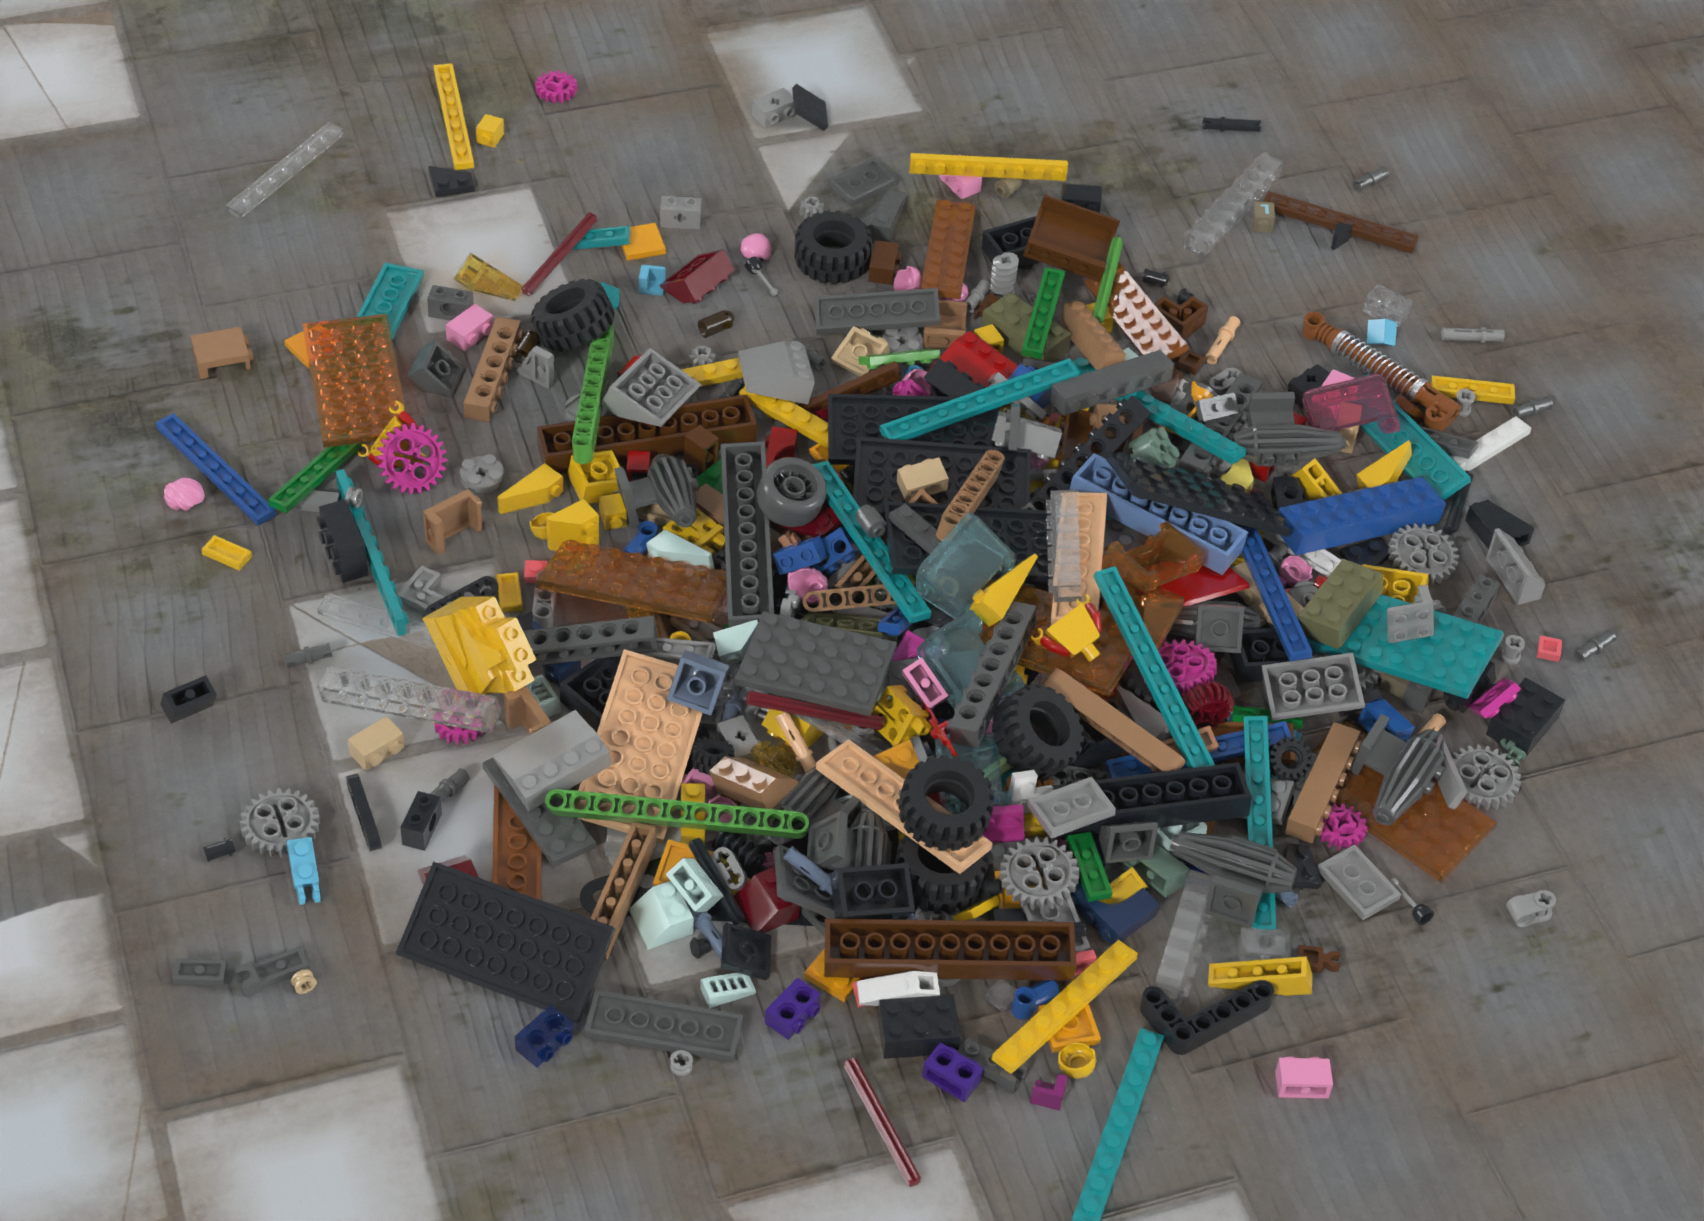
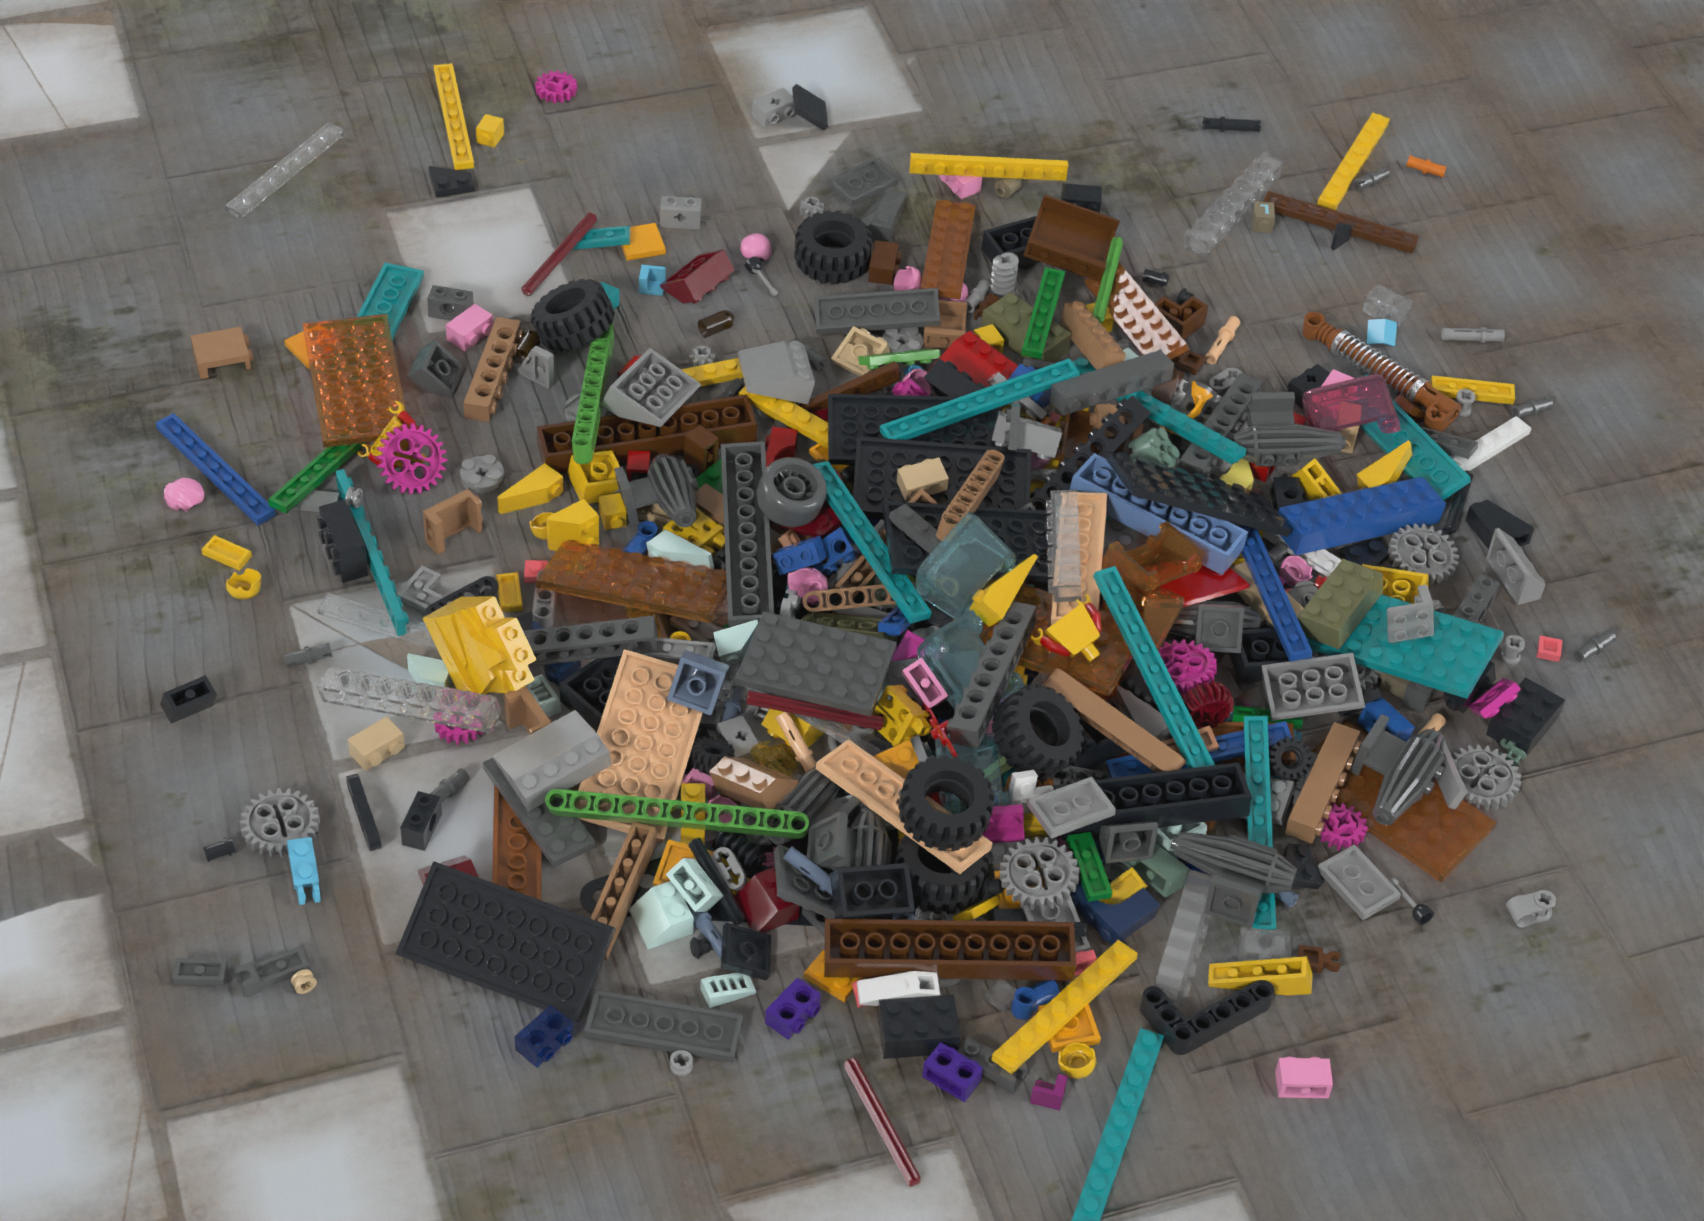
(245, 585): none -> yellow hair
(428, 670): none -> light aqua slope
(486, 279): clear yellow slope -> none
(871, 521): dark grey brick -> none
(1216, 407): plate -> none
(1353, 161): none -> yellow plate
(1426, 166): none -> orange pin

